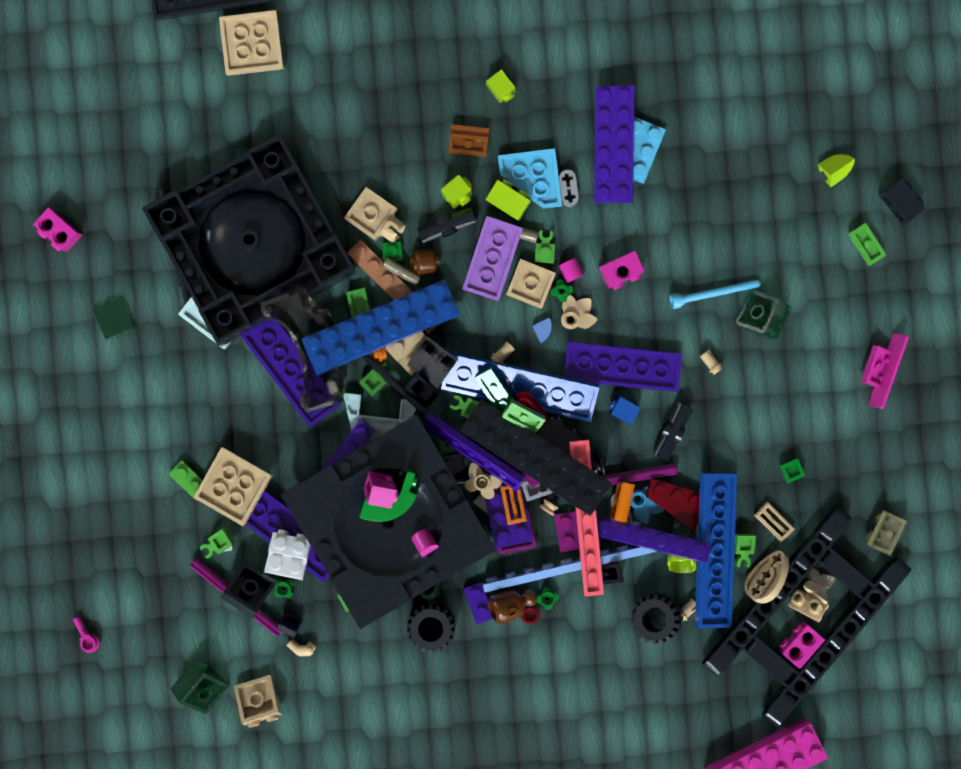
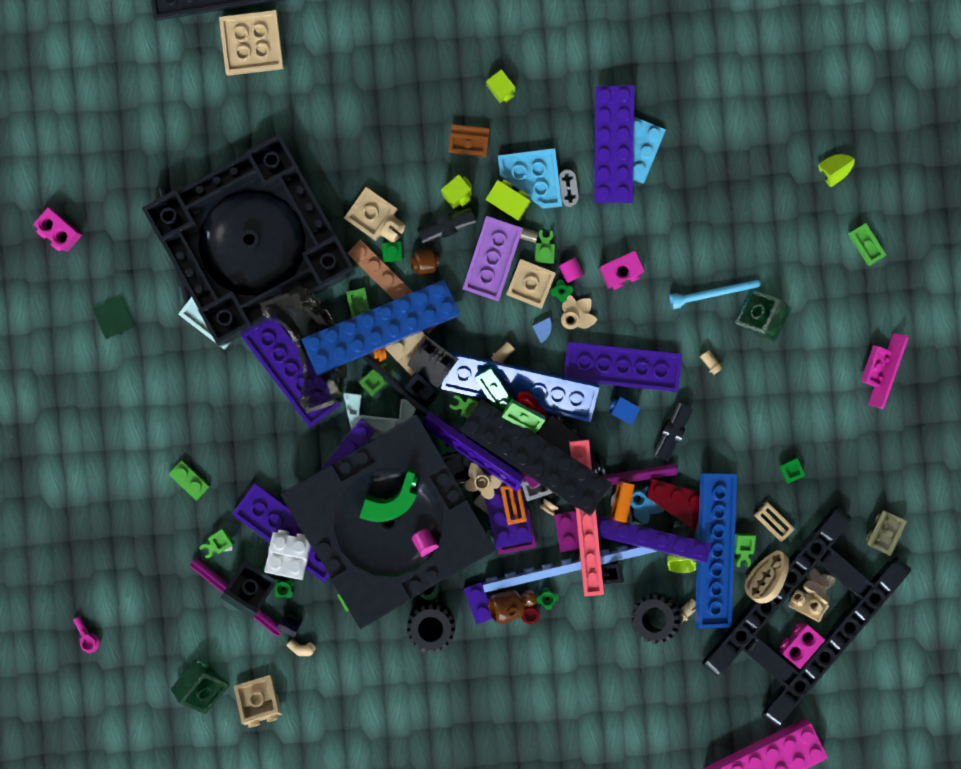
(233, 486): tan plate -> none
(380, 490): dark pink brick -> none
(403, 272): dark tan piece -> none
(902, 201): black brick -> none

